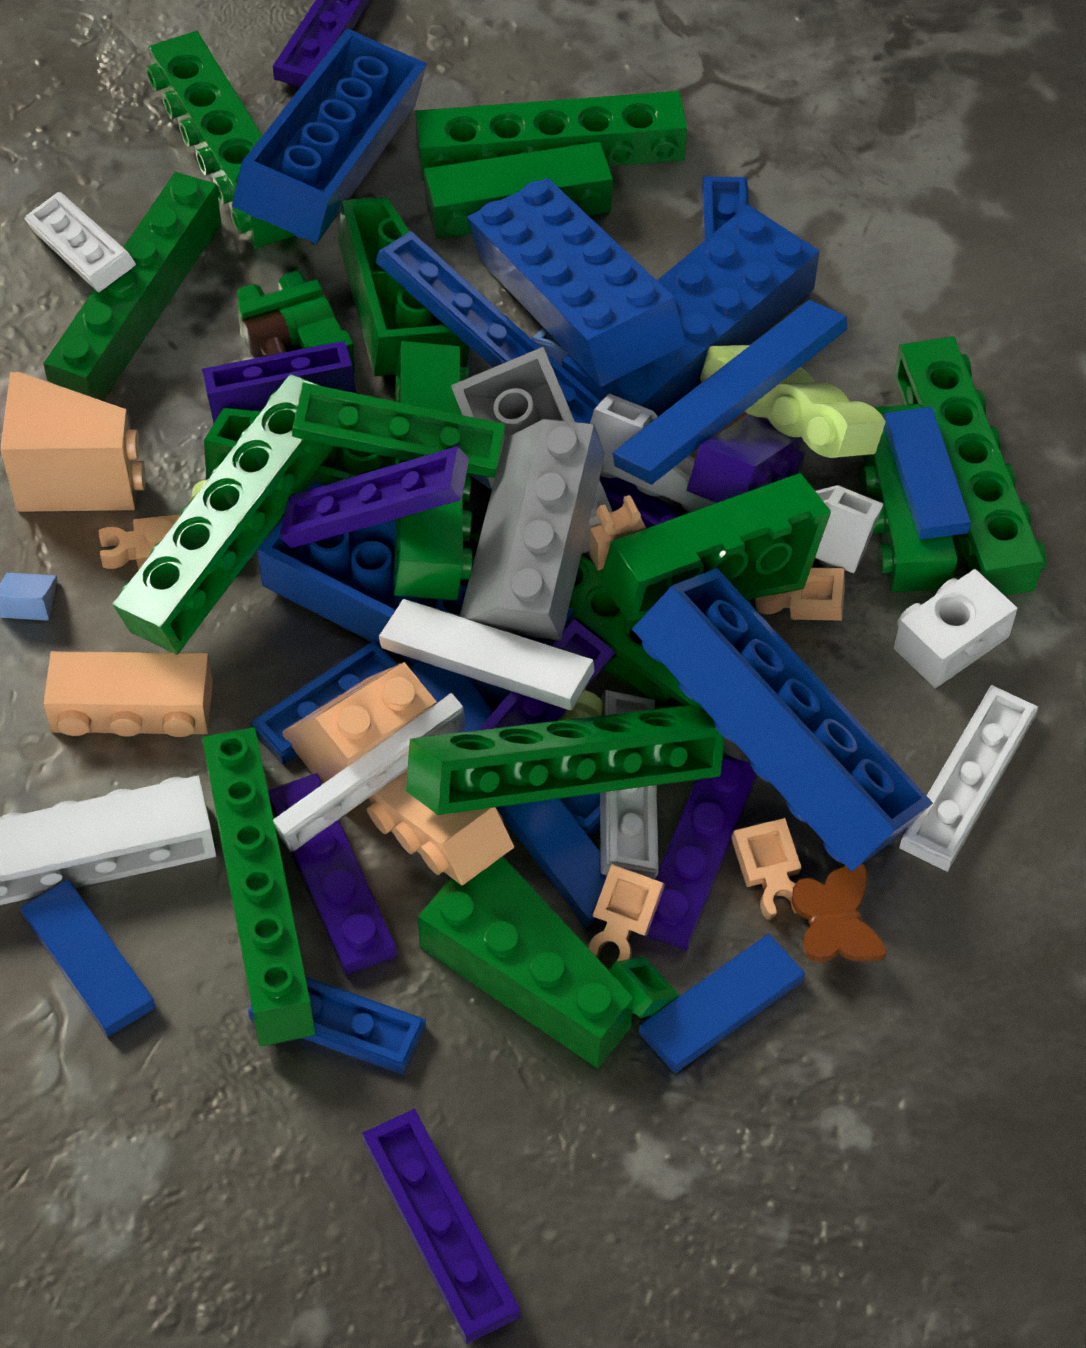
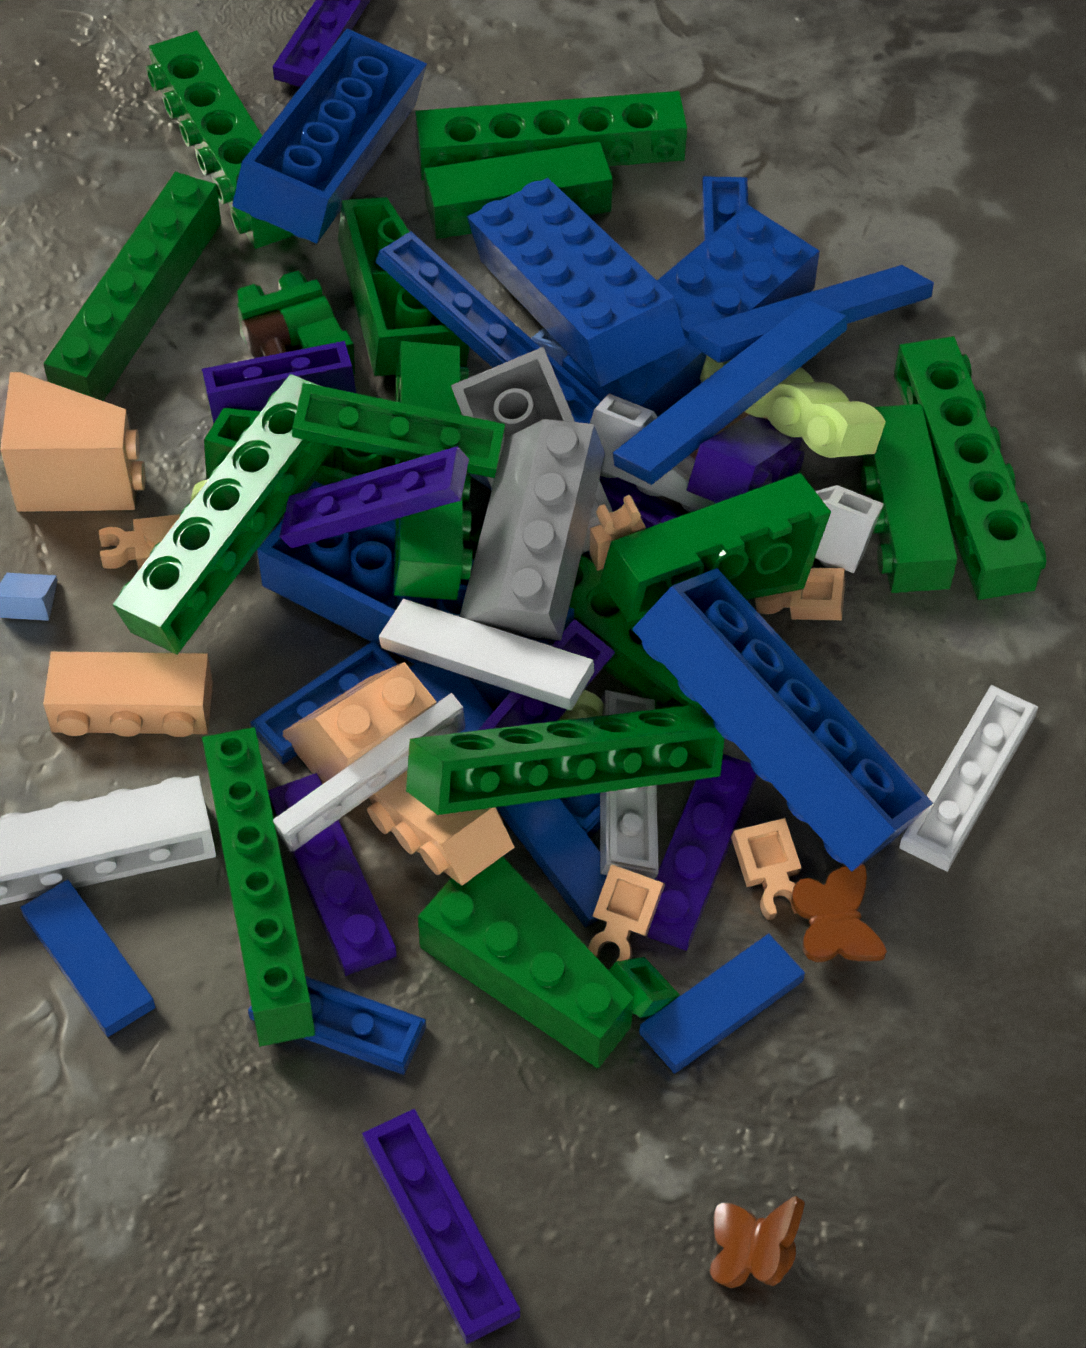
(79, 241): white tile -> none
(755, 1244): none -> dark orange animal
(854, 298): none -> blue tile
(926, 473): blue tile -> none
(980, 622): white brick -> none

